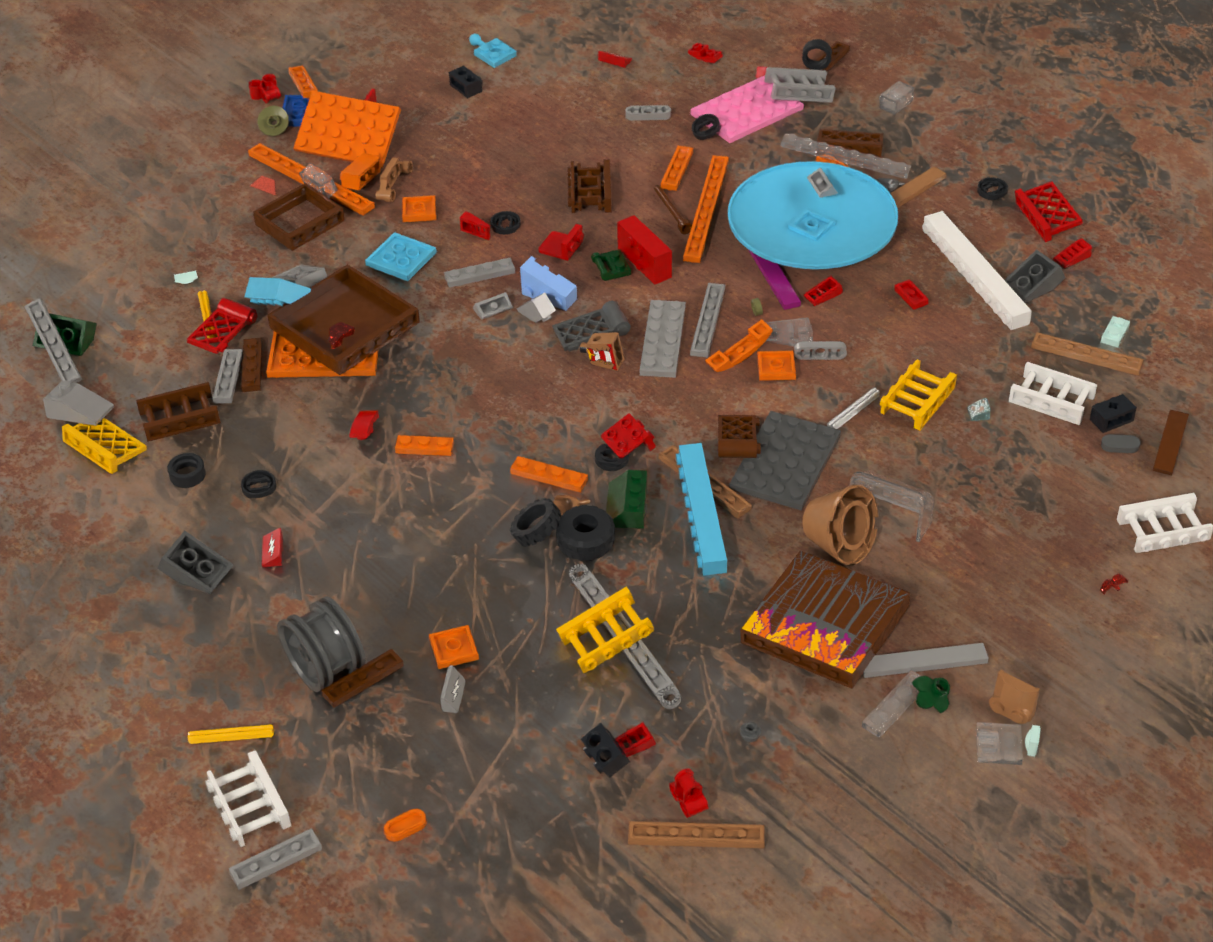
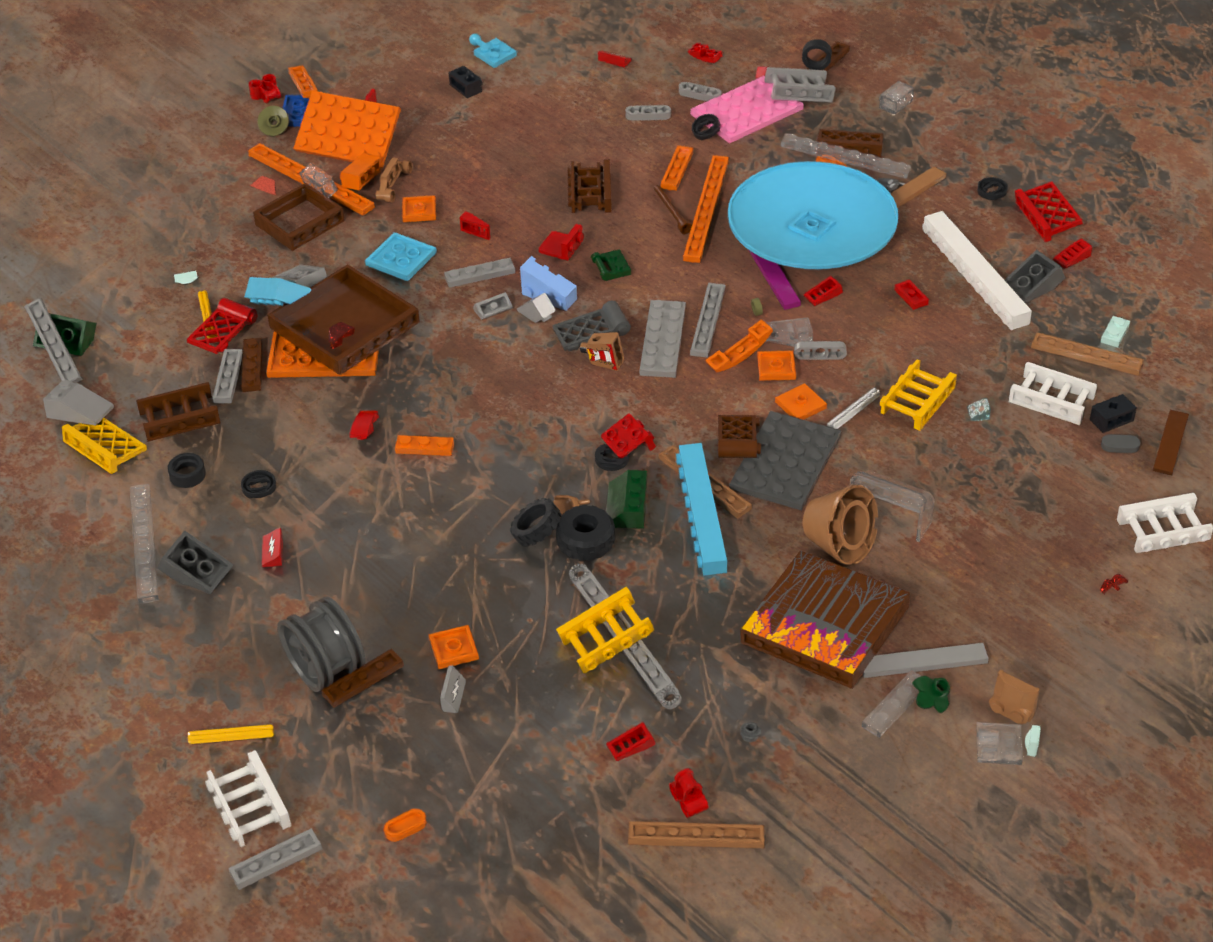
(144, 544): none -> clear plate
(501, 216): black piece -> none
(549, 474): orange plate -> none
(607, 748): black brick -> none
(644, 249): red brick -> none
(692, 90): none -> light grey beam
(801, 402): none -> orange plate
(821, 183): light grey slope -> none

